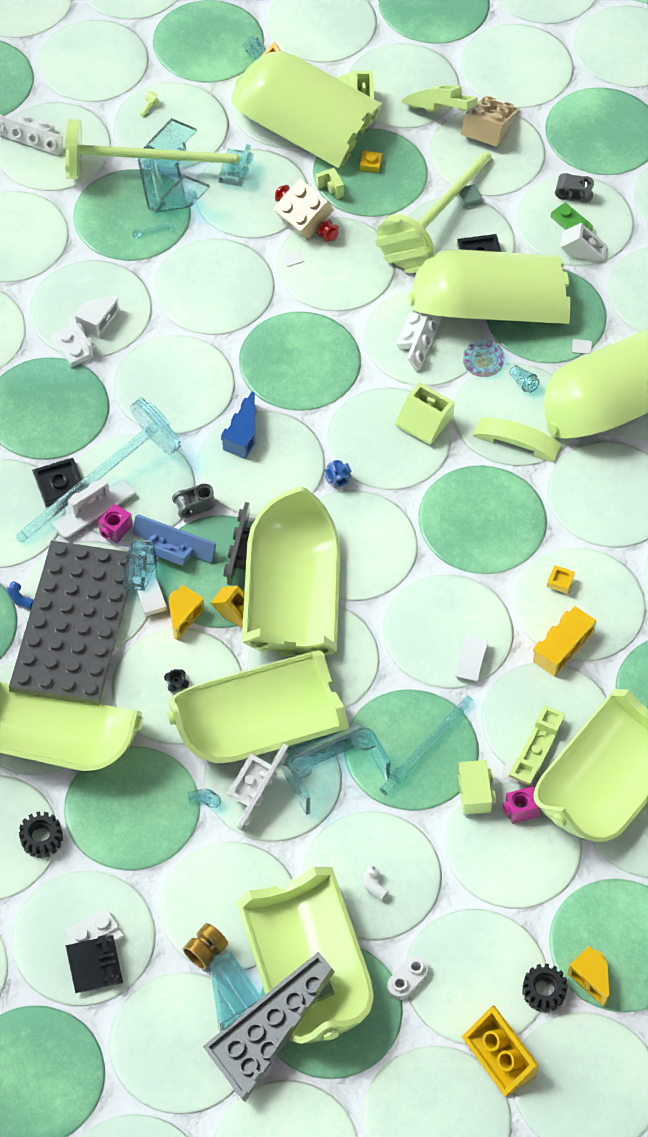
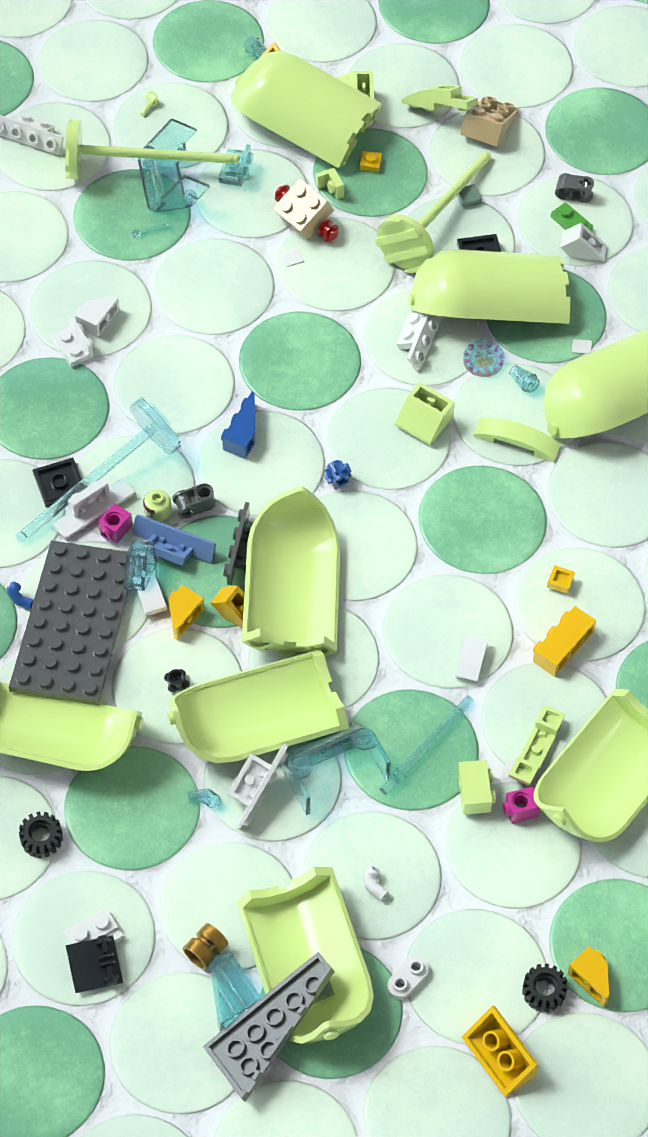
(157, 505): none -> yellowish green head

